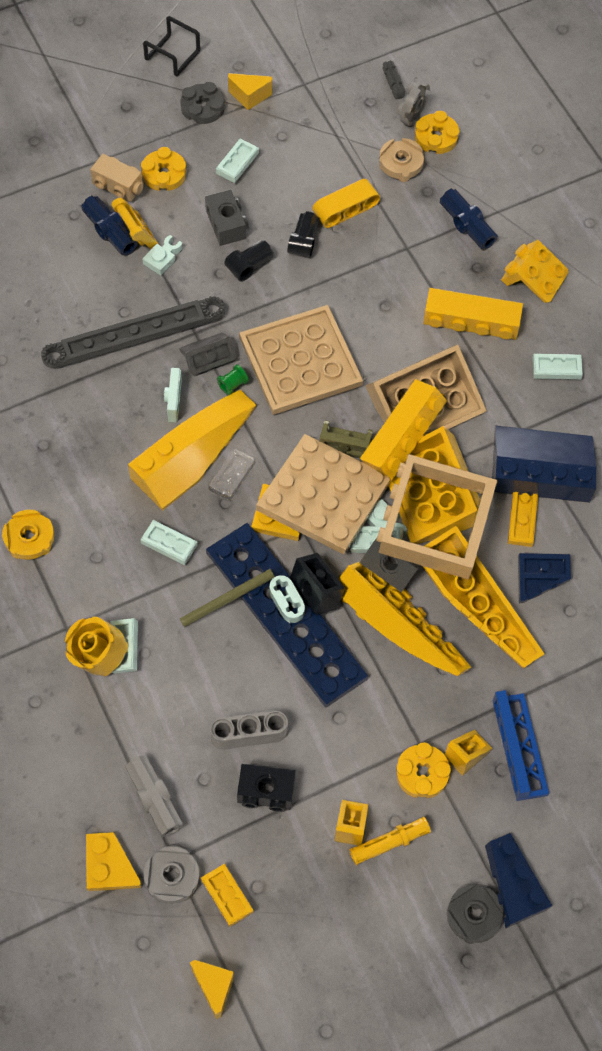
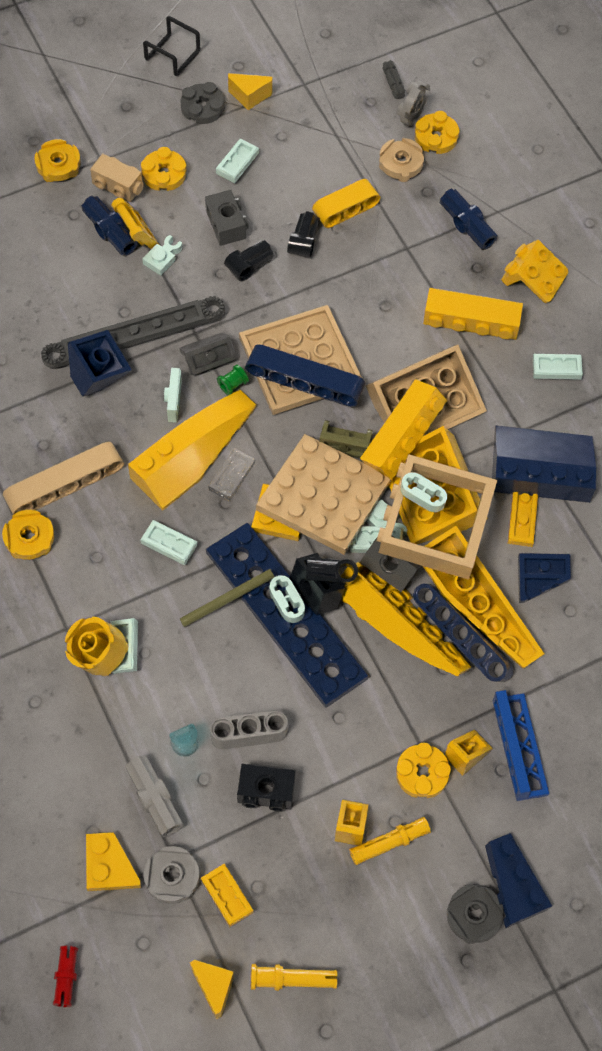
(59, 171): none -> yellow plate
(64, 478): none -> tan beam
(65, 976): none -> red pin
(96, 362): none -> dark blue slope
(184, 740): none -> clear light blue brick
(279, 977): none -> yellow pin
(305, 375): none -> dark blue beam
(327, 570): none -> black piece
(423, 492): none -> light aqua beam
(474, 636): none -> dark blue beam

